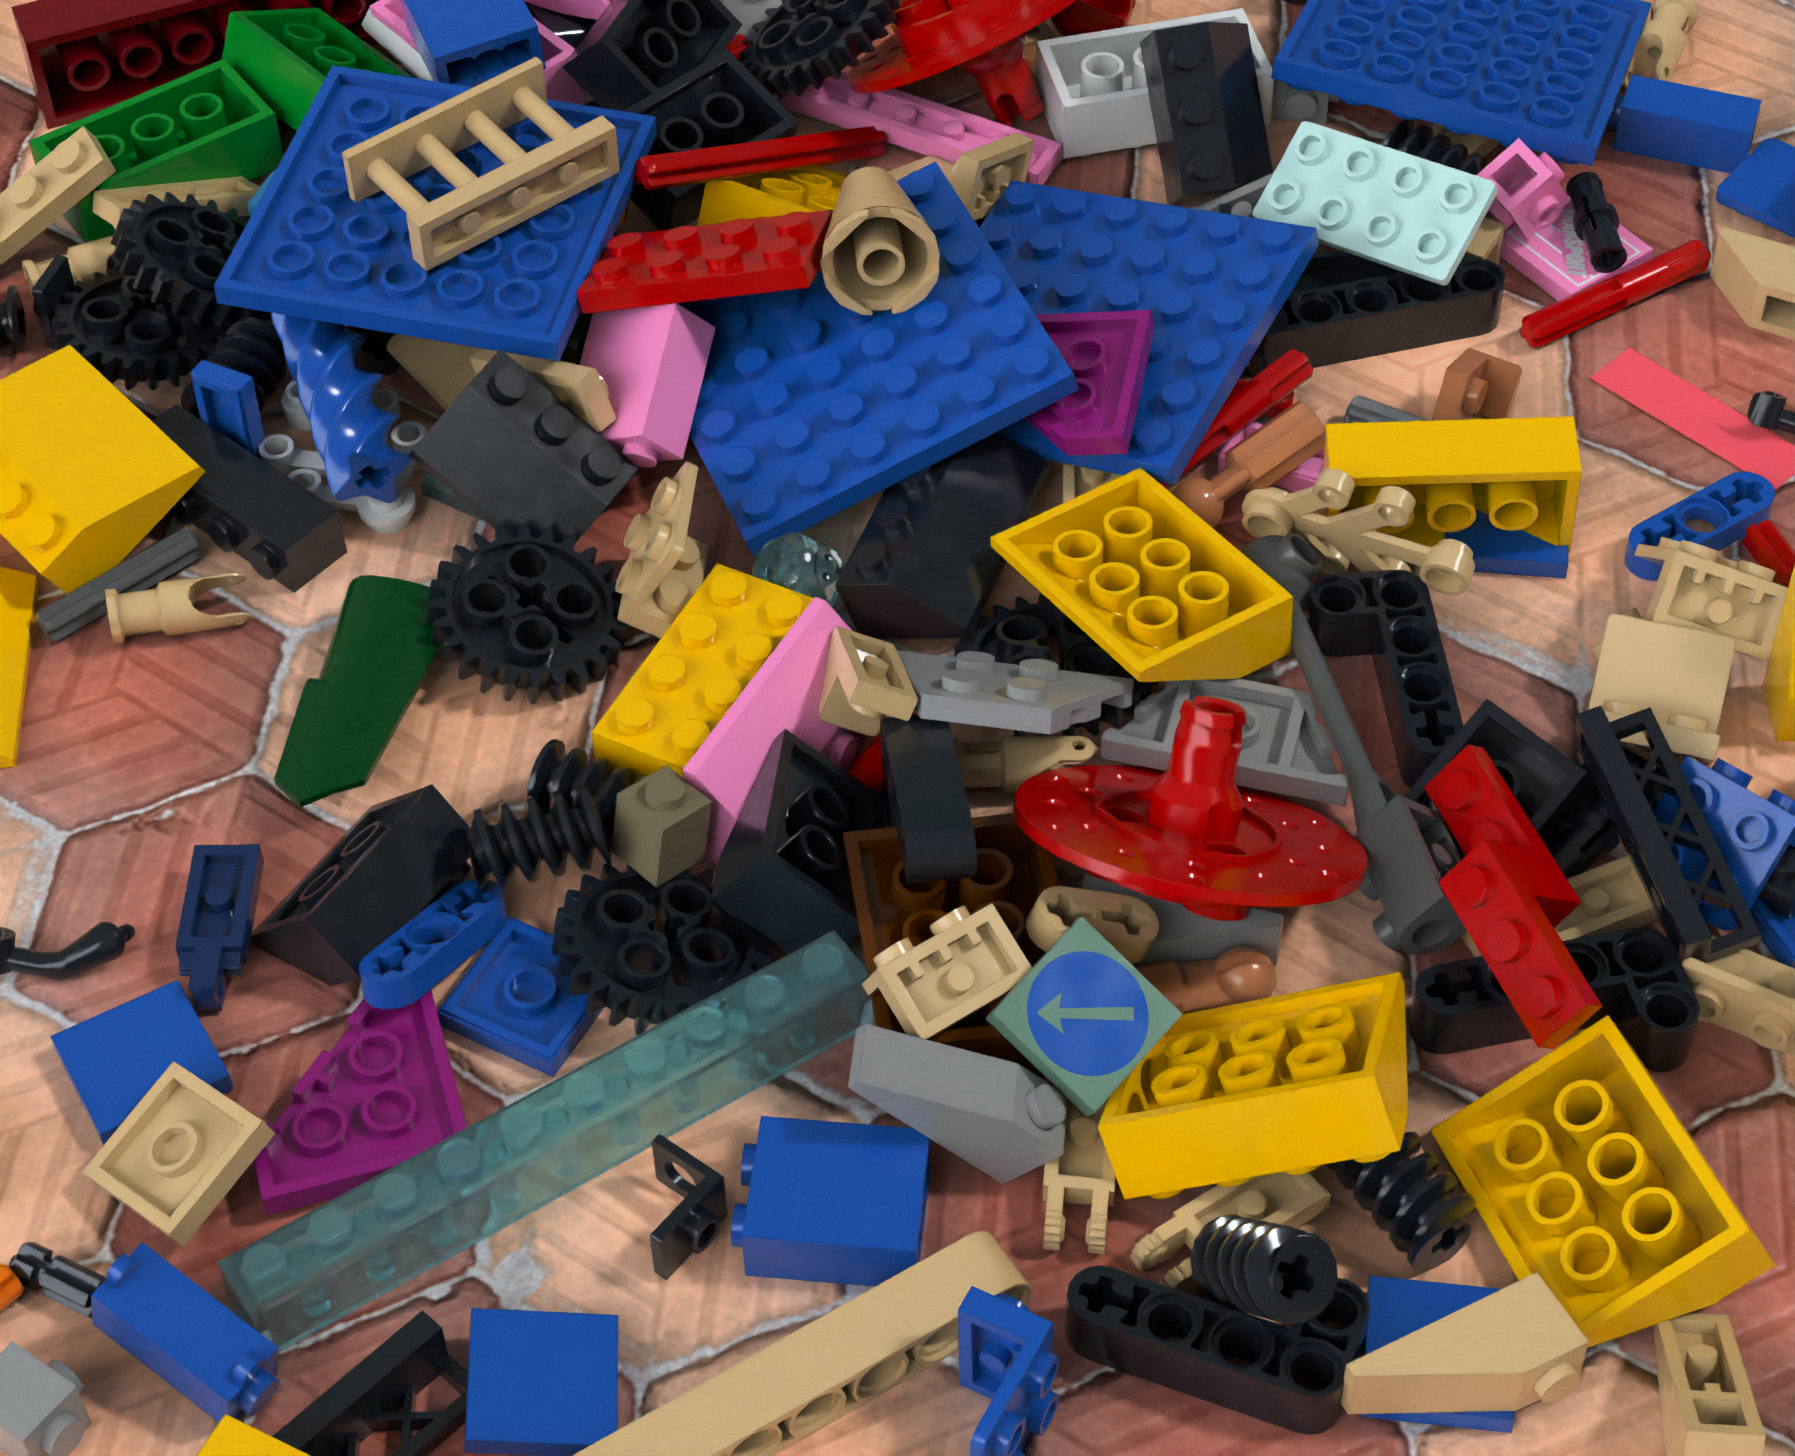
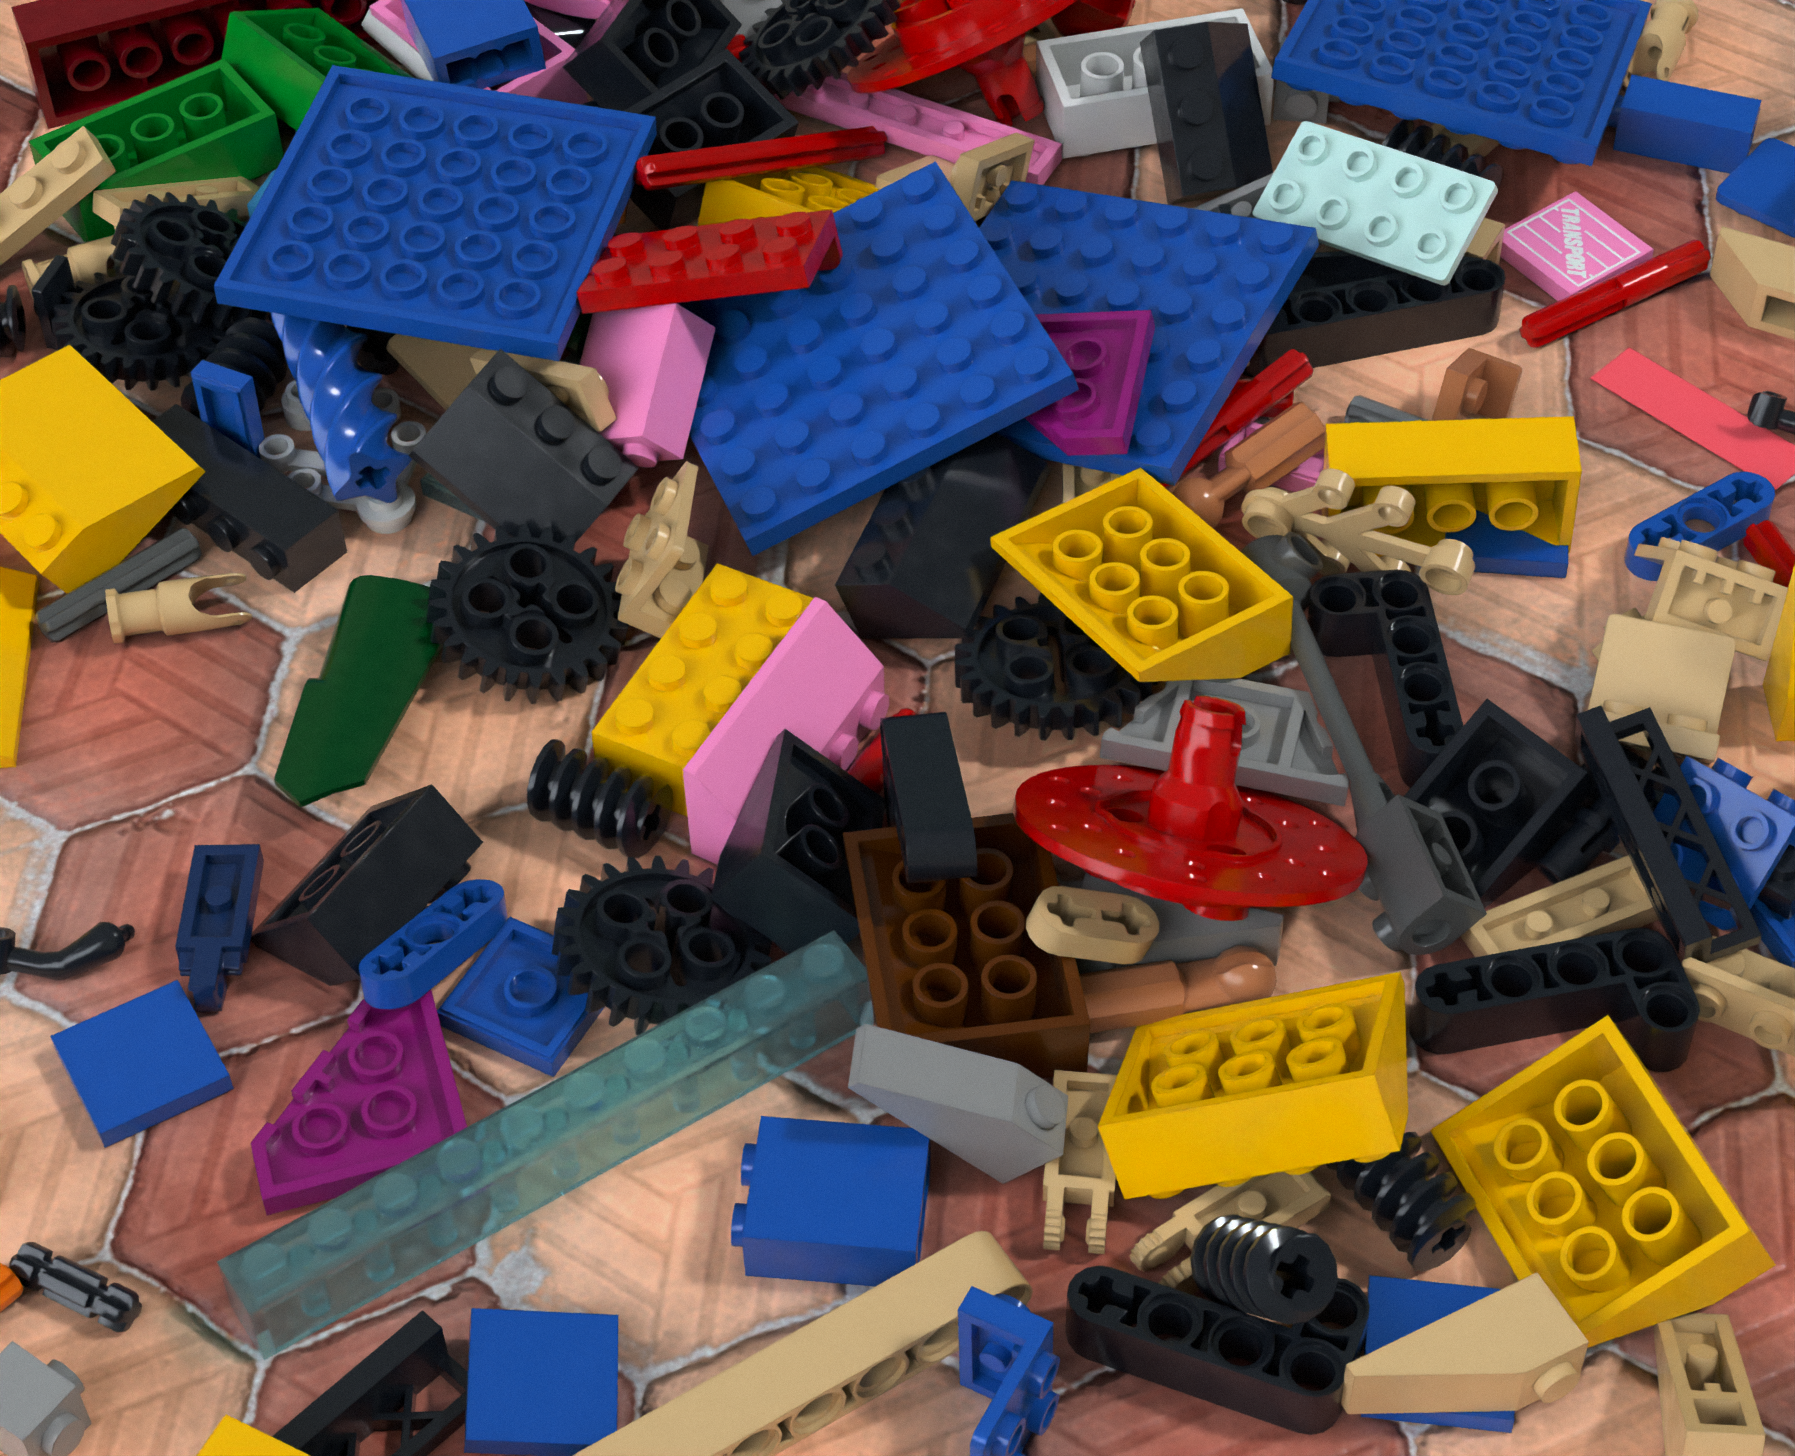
(178, 1153): tan plate -> none
(185, 1335): blue brick -> none
(498, 199): tan fence -> none
(537, 839): black piece -> none
(661, 826): dark tan brick -> none
(697, 1218): black bracket -> none
(801, 566): clear light blue head -> none
(864, 683): tan slope -> none
(880, 248): tan cone -> none
(951, 974): tan bracket -> none
(1009, 696): light grey wing -> none
(1017, 758): tan piece -> none
(1084, 1016): tile -> none
(1511, 898): red bracket -> none
(1527, 189): bright pink brick -> none
(1596, 222): black pin -> none

